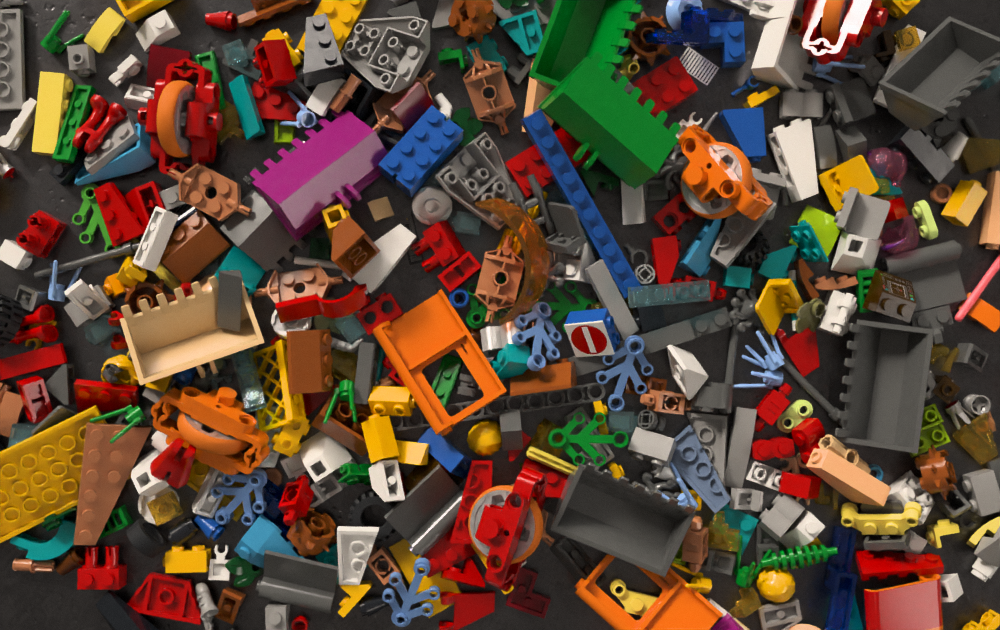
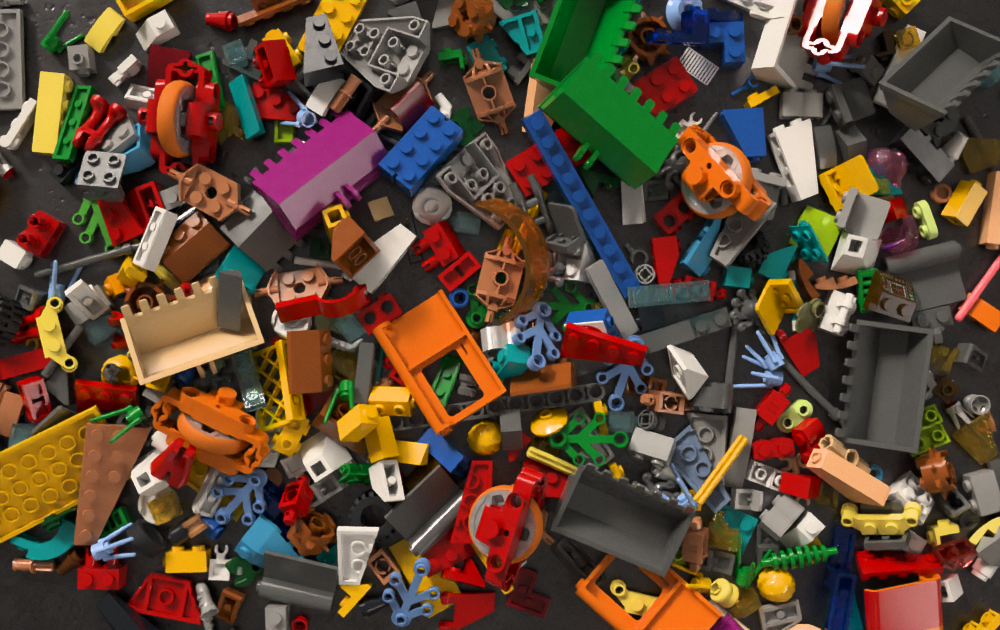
(52, 336): none -> light yellow plate
(68, 343): none -> dark grey bar
(101, 176): none -> dark grey bracket
(103, 548): none -> light blue plant
(194, 525): none -> medium nougat wheel
(358, 423): none -> yellow brick
(548, 421): none -> yellow dish
(601, 347): none -> red wing
(720, 470): none -> yellow axle
(724, 593): none -> light yellow piece
(955, 554): none -> clear red slope

